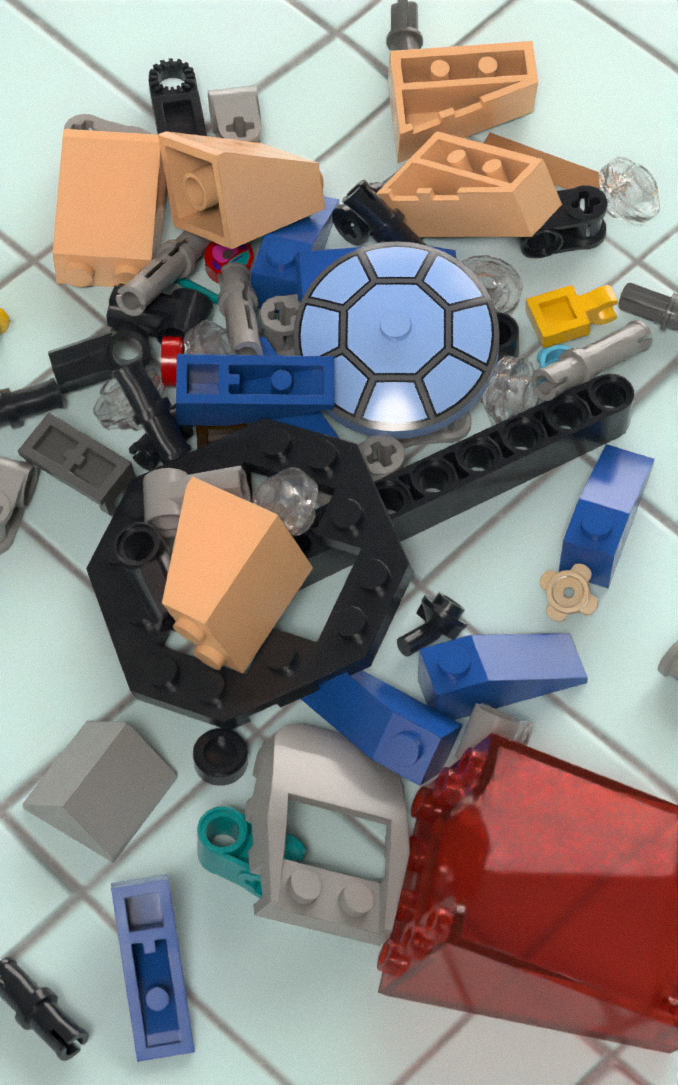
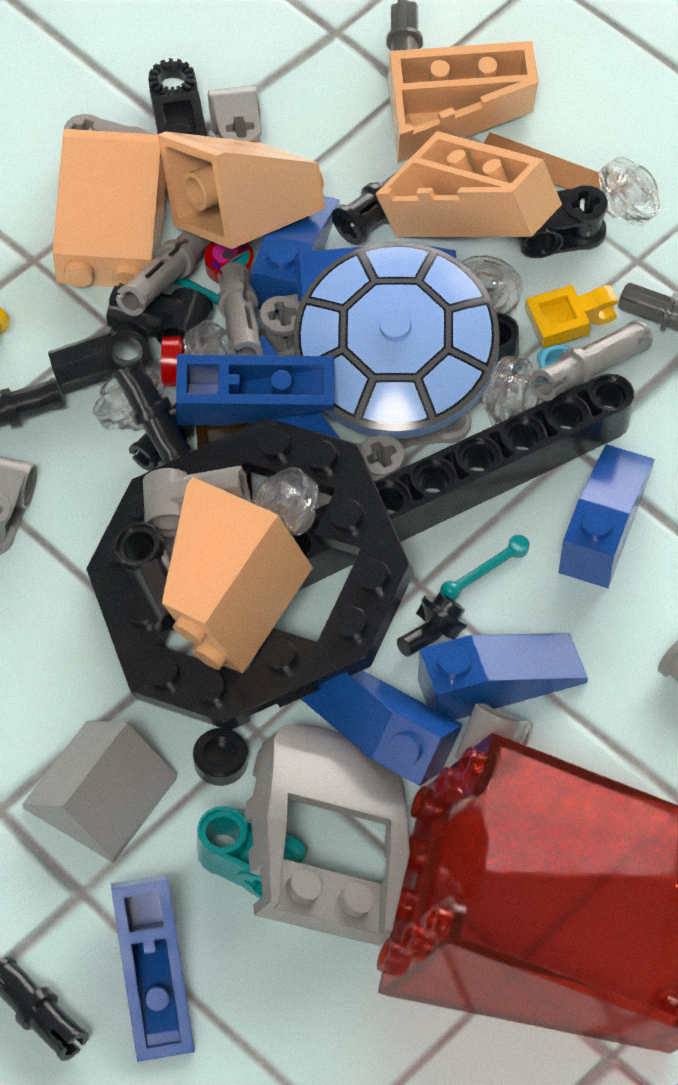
(78, 461): dark grey hinge -> none
(385, 223): black pin -> none
(517, 547): none -> teal hinge
(580, 602): tan plate -> none

